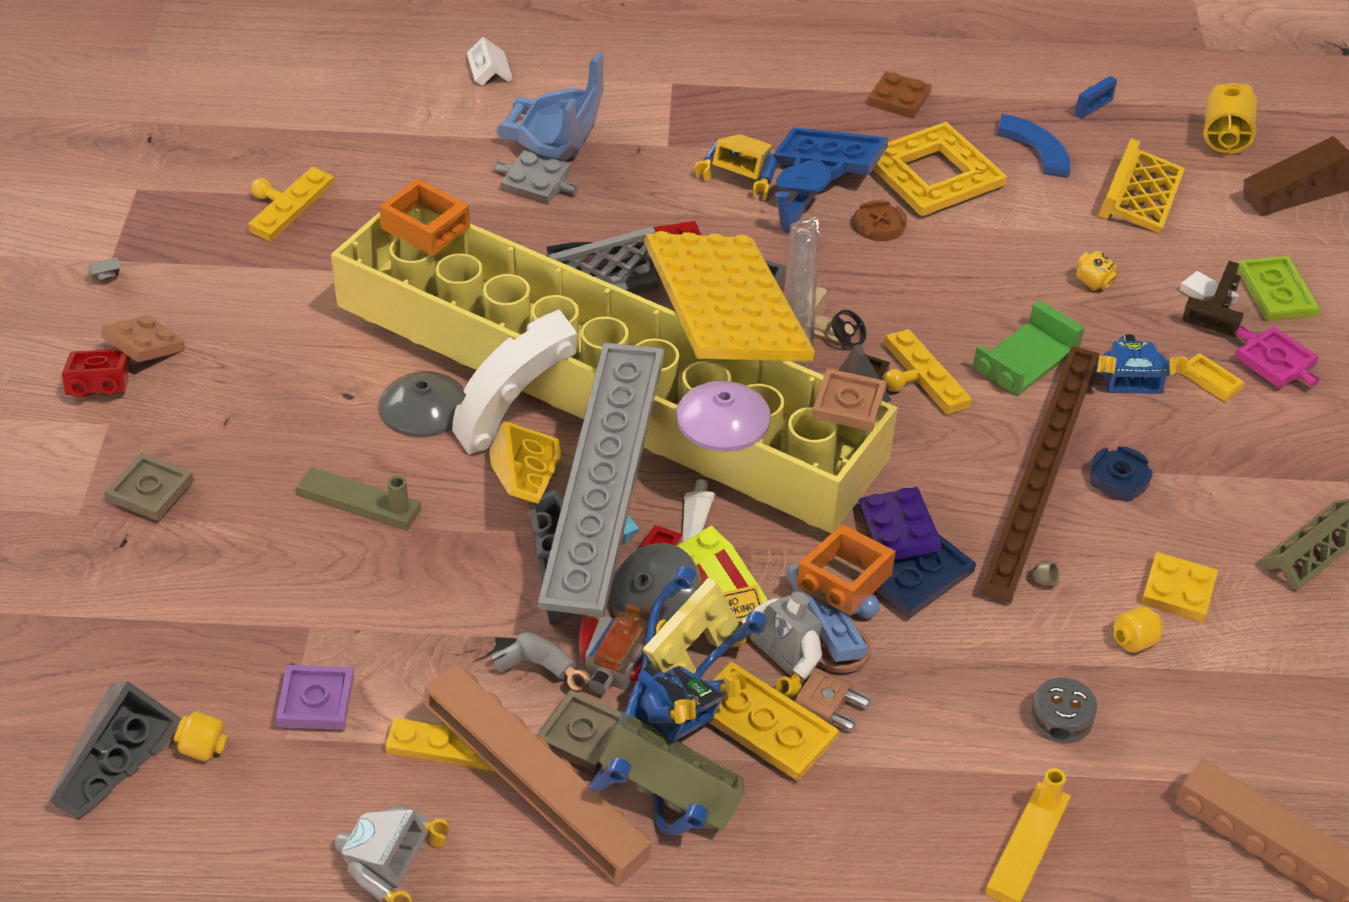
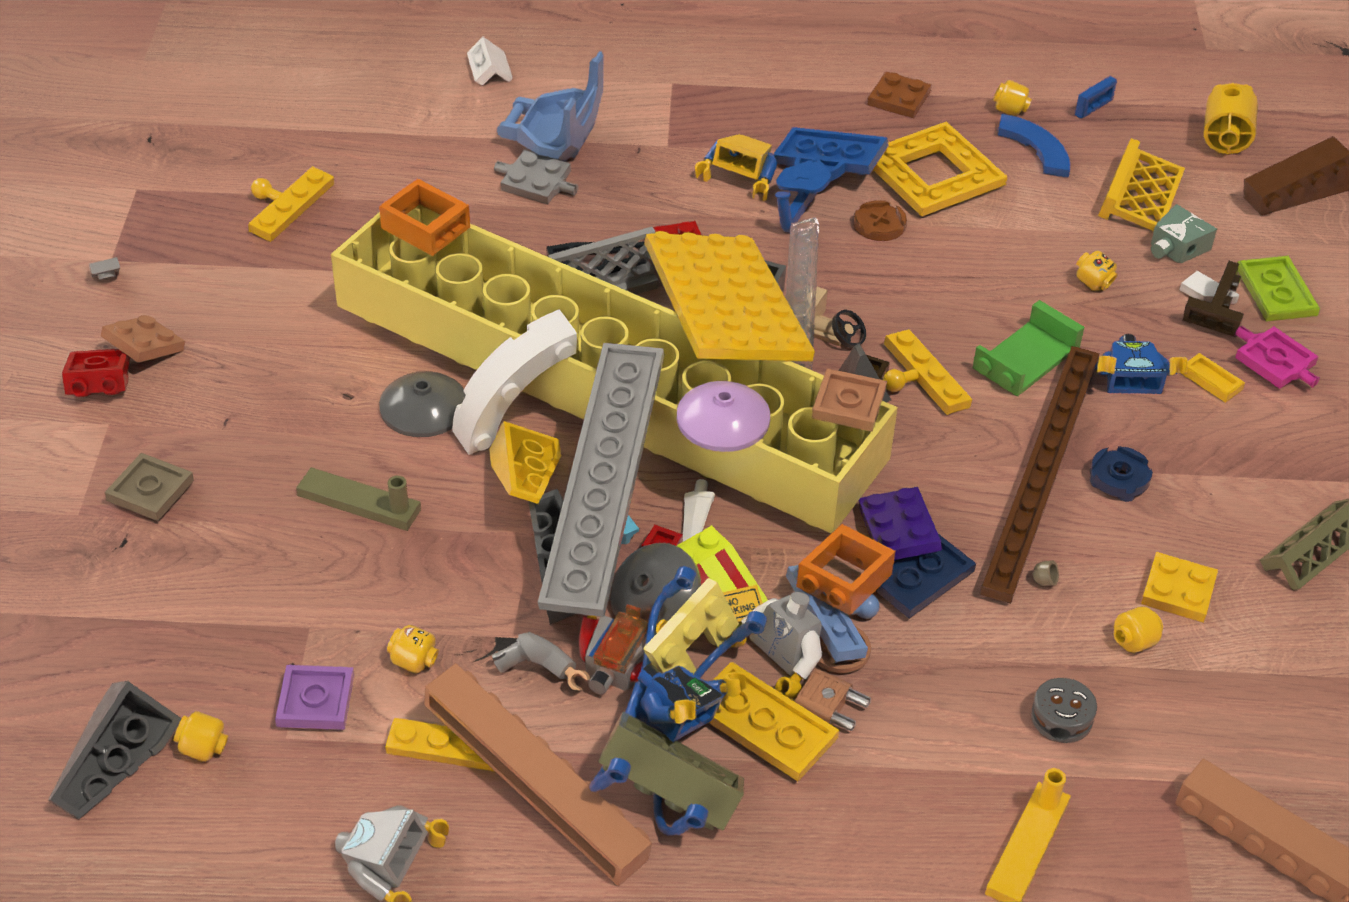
(412, 648): none -> yellow head
(580, 730): dark tan plate -> none
(1012, 98): none -> yellow head
(1182, 236): none -> sand green torso

